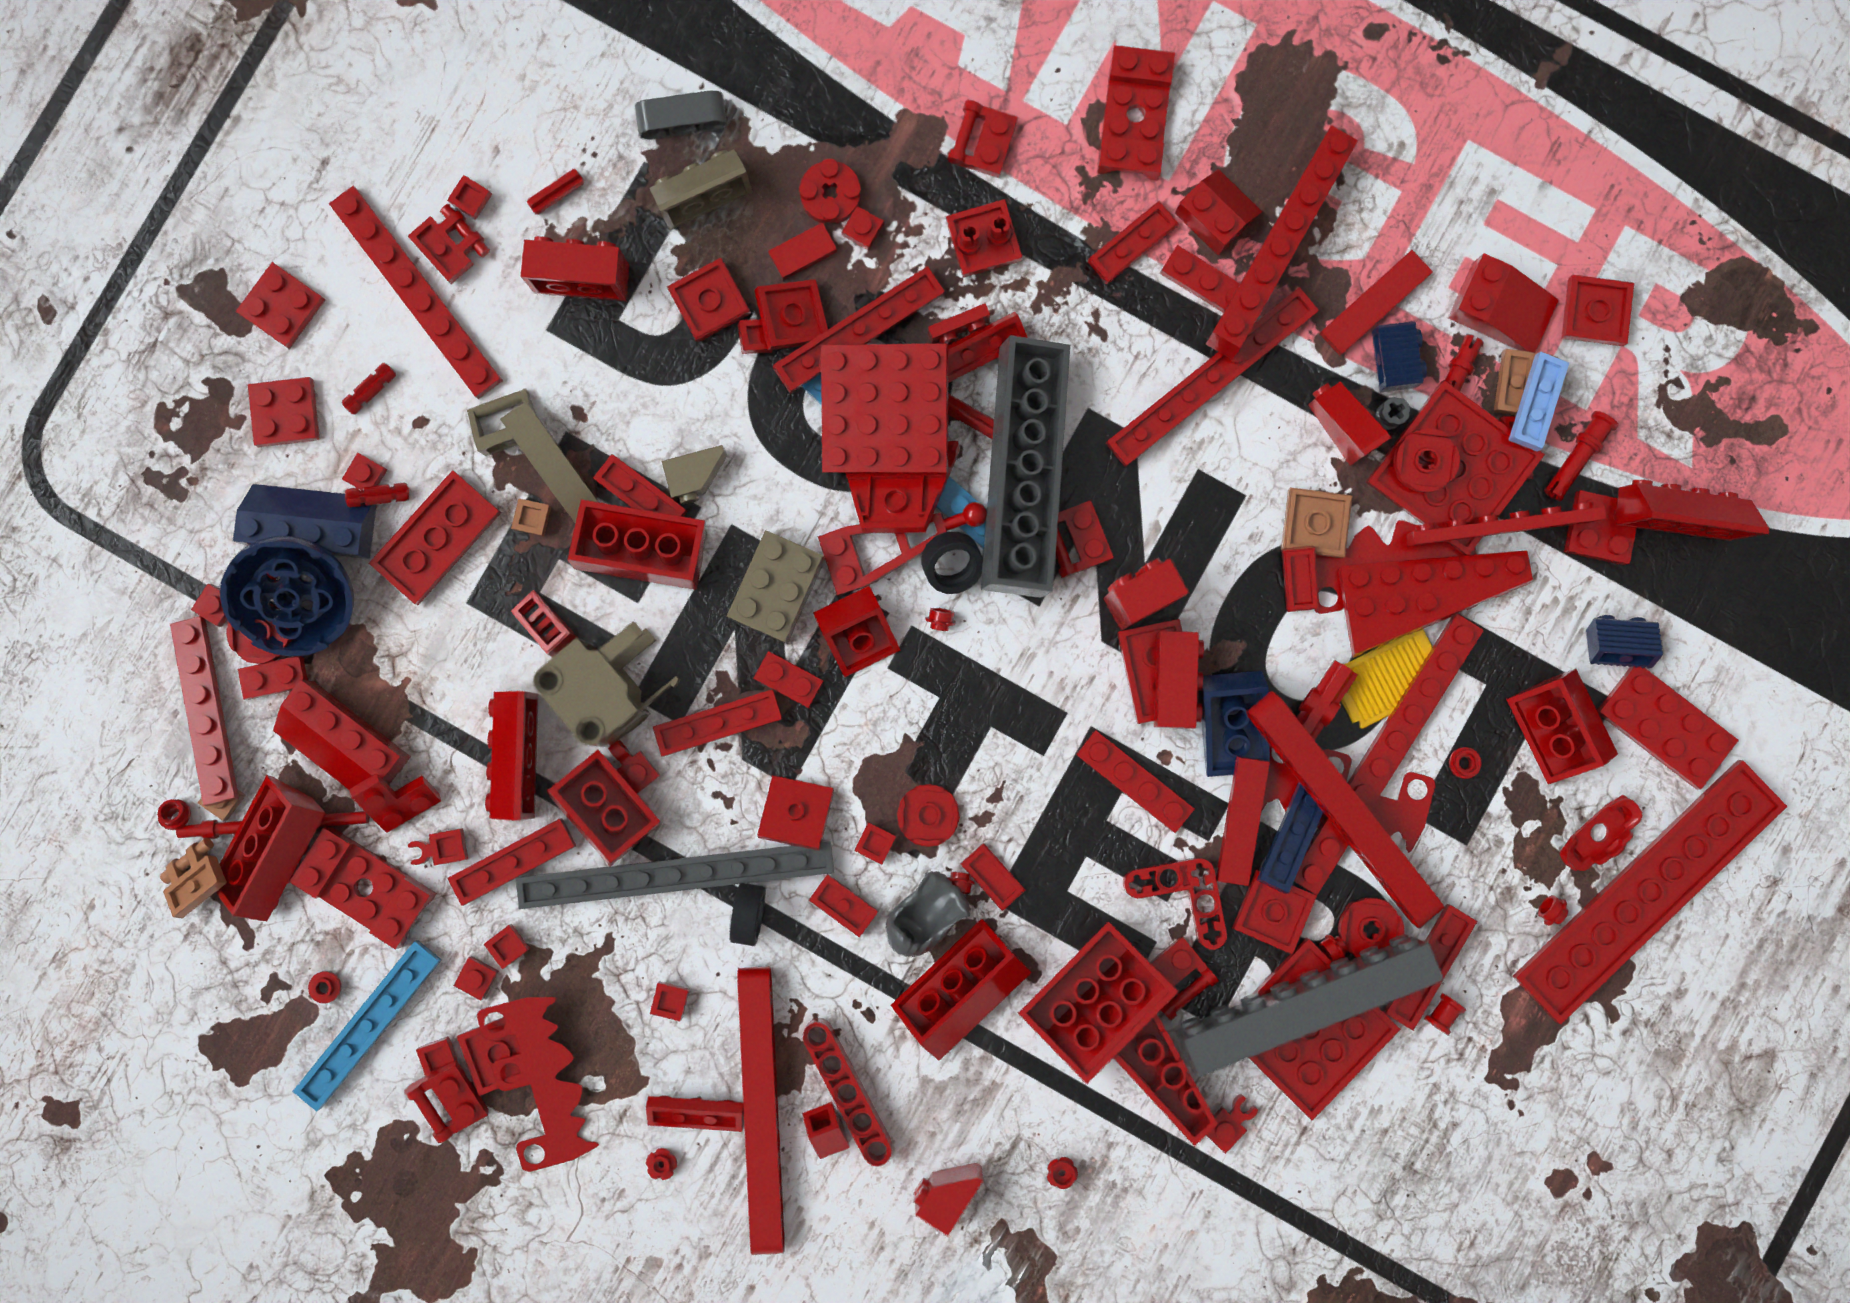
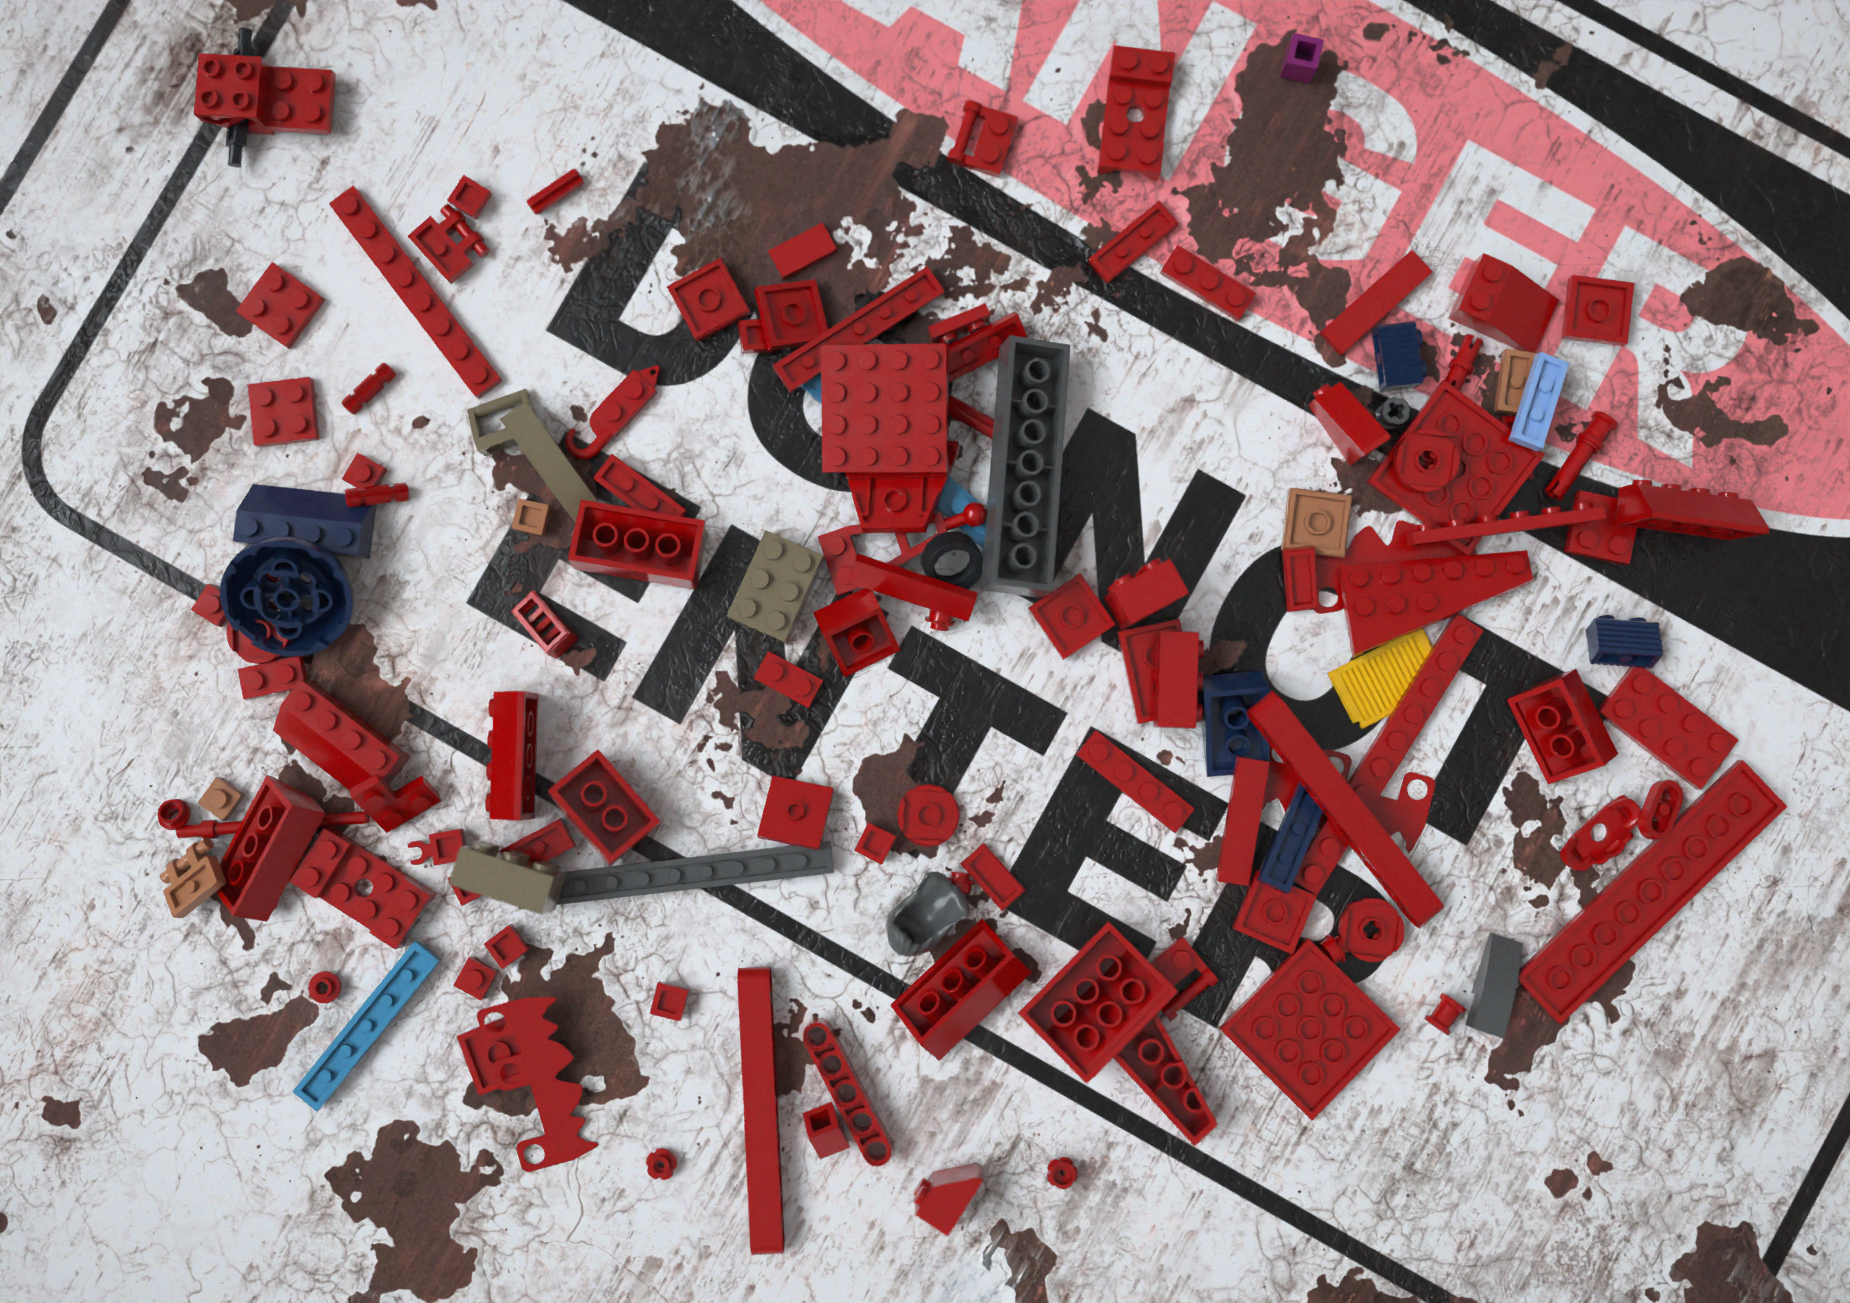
(204, 711): plate -> none
(260, 98): none -> red piece
(435, 538): red plate -> none
(436, 1055): red plate -> none
(456, 1096): red plate -> none
(508, 877): none -> dark tan brick
(575, 268): red brick -> none
(594, 690): dark tan piece -> none
(617, 411): none -> red plate
(635, 769): red plate -> none
(680, 115): dark grey beam -> none
(693, 473): dark tan slope -> none
(695, 1113): red plate -> none
(701, 188): dark tan slope -> none
(717, 723): red plate -> none
(747, 914): black tyre -> none
(830, 174): red plate -> none
(843, 905): red plate -> none
(862, 228): red plate -> none
(913, 587): none -> red tile
(983, 238): red plate -> none
(1071, 616): none -> red plate
(1086, 537): red plate -> none
(1185, 881): red beam -> none
(1211, 378): red plate -> none
(1217, 211): red slope -> none
(1229, 1124): red plate -> none
(1281, 242): red brick -> none
(1301, 58): none -> magenta brick
(1308, 1004): dark grey brick -> none
(1324, 701): red piece -> none
(1446, 942): red plate -> none
(1474, 762): red plate -> none
(1495, 986): none -> dark grey slope
(1553, 910): red plate -> none
(1660, 814): none -> red plate

